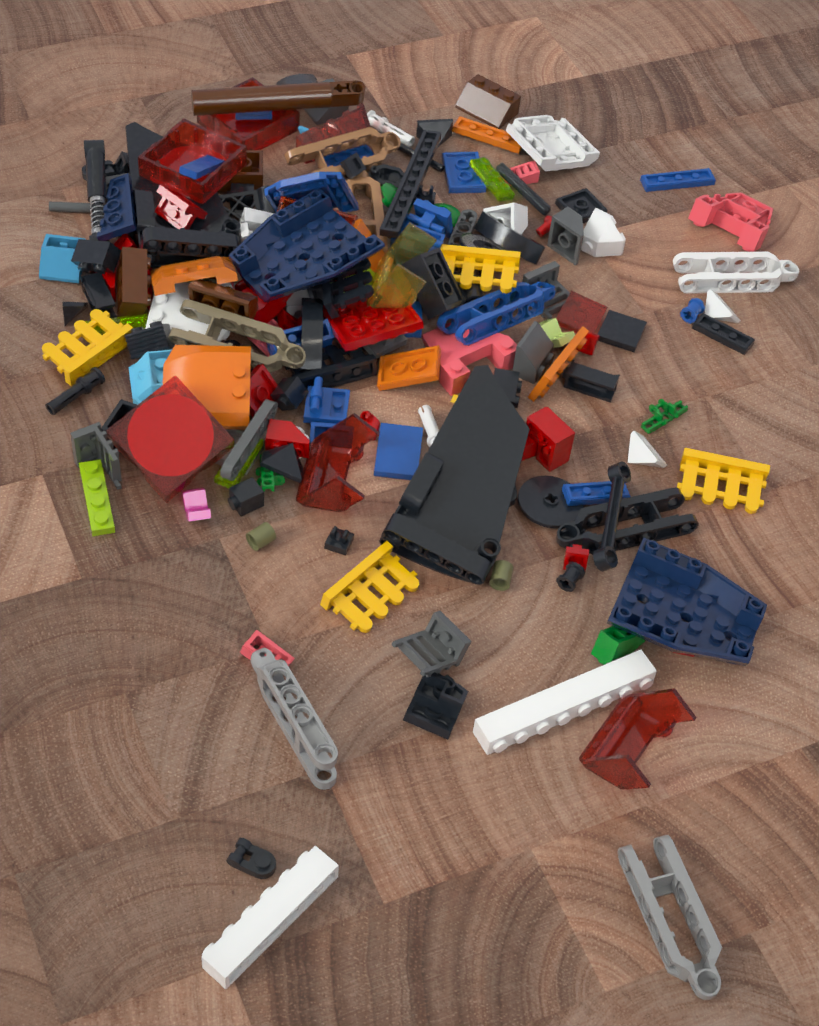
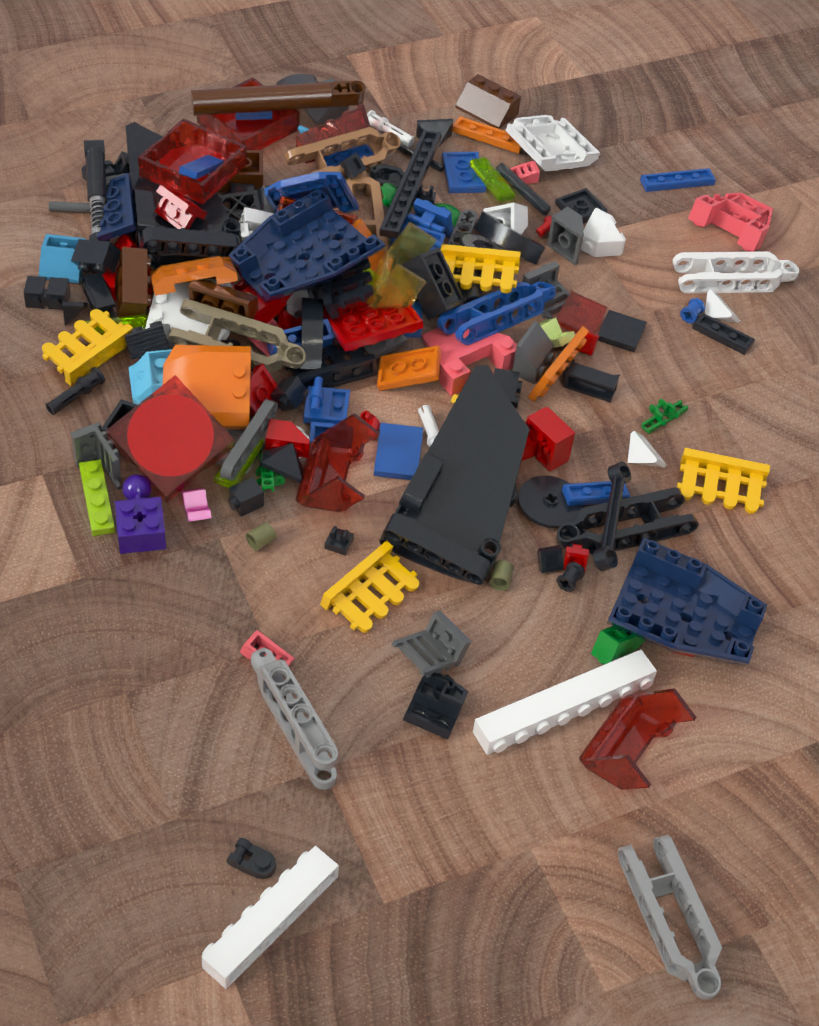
(38, 297): none -> black piece
(139, 517): none -> dark purple brick
(550, 558): none -> black tile

